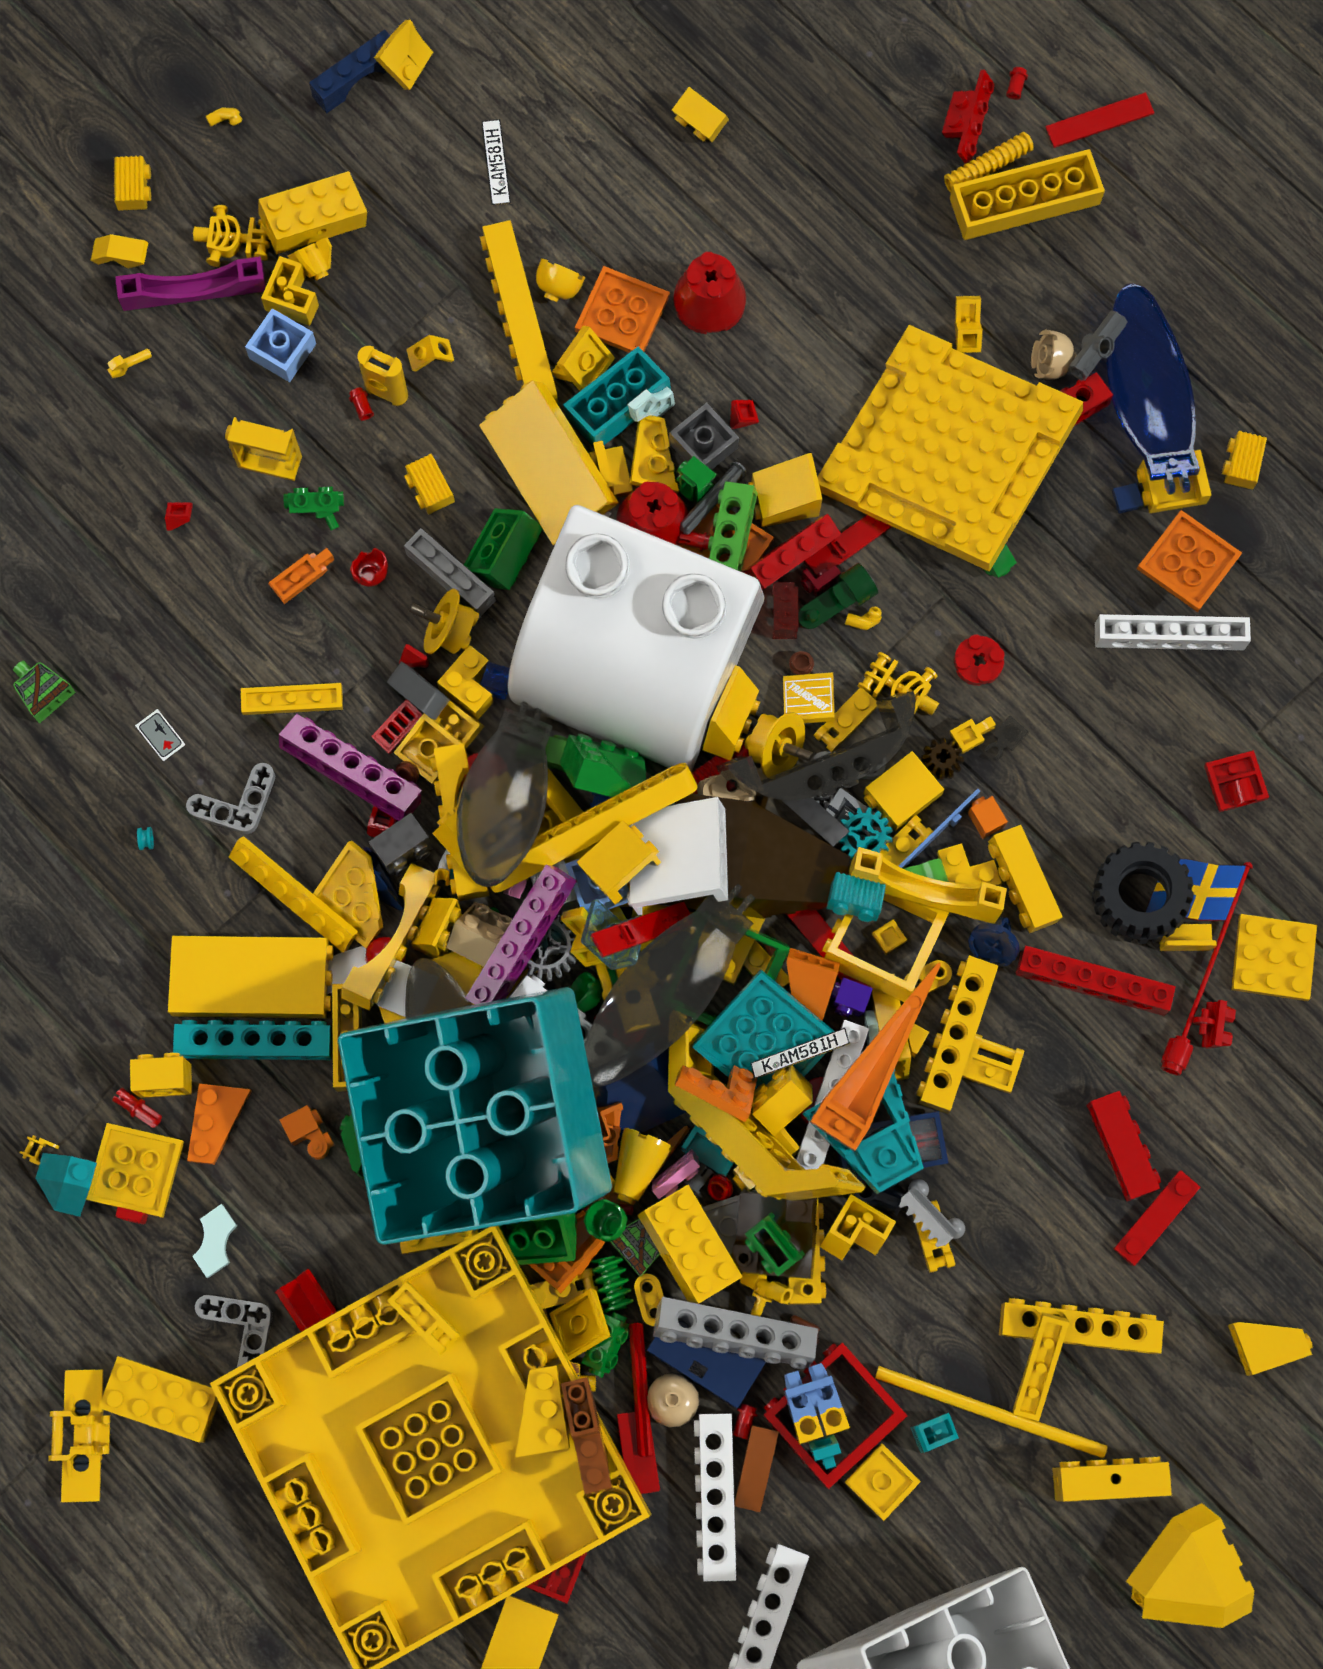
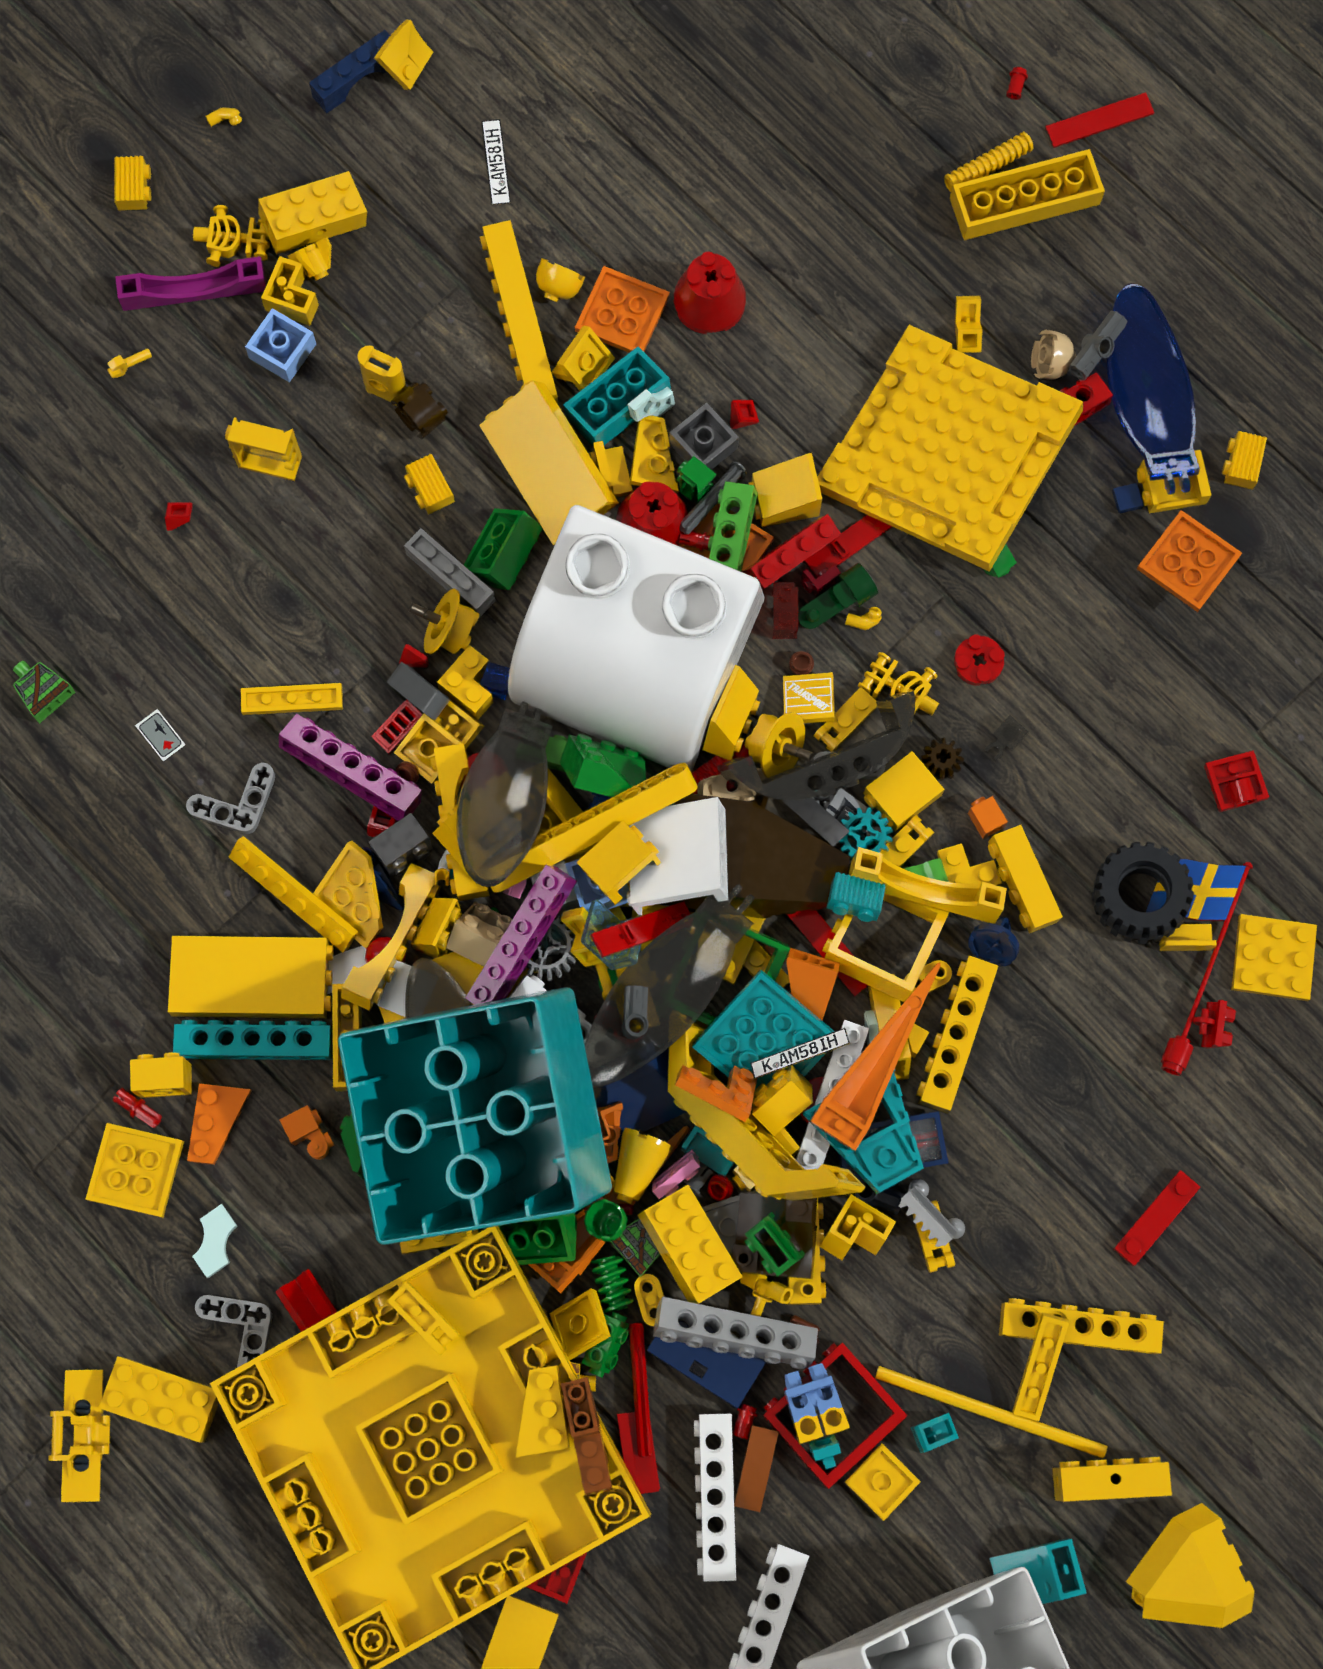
(34, 1159): yellow piece -> none
(65, 1181): teal slope -> none
(121, 249): yellow slope -> none
(131, 1215): red tile -> none
(145, 838): teal bush -> none
(301, 575): orange hinge -> none
(323, 503): green brick -> none
(362, 406): red pin -> none
(369, 568): red hair -> none
(419, 409): none -> dark brown brick
(427, 350): yellow bracket -> none
(550, 1297): yellow plate -> none
(587, 991): green hair -> none
(635, 1009): none -> dark grey piece
(672, 1400): tan cylinder -> none
(700, 115): yellow brick -> none
(849, 998): dark purple brick -> none
(889, 937): yellow tile -> none
(952, 820): medium blue piece -> none
(967, 116): red bracket -> none
(970, 735): yellow plate -> none
(990, 1071): yellow plate -> none
(1051, 1568): none -> teal slope
(1095, 980): red brick -> none
(1123, 1145): red brick -> none
(1172, 632): white brick -> none
(1268, 1346): yellow slope -> none

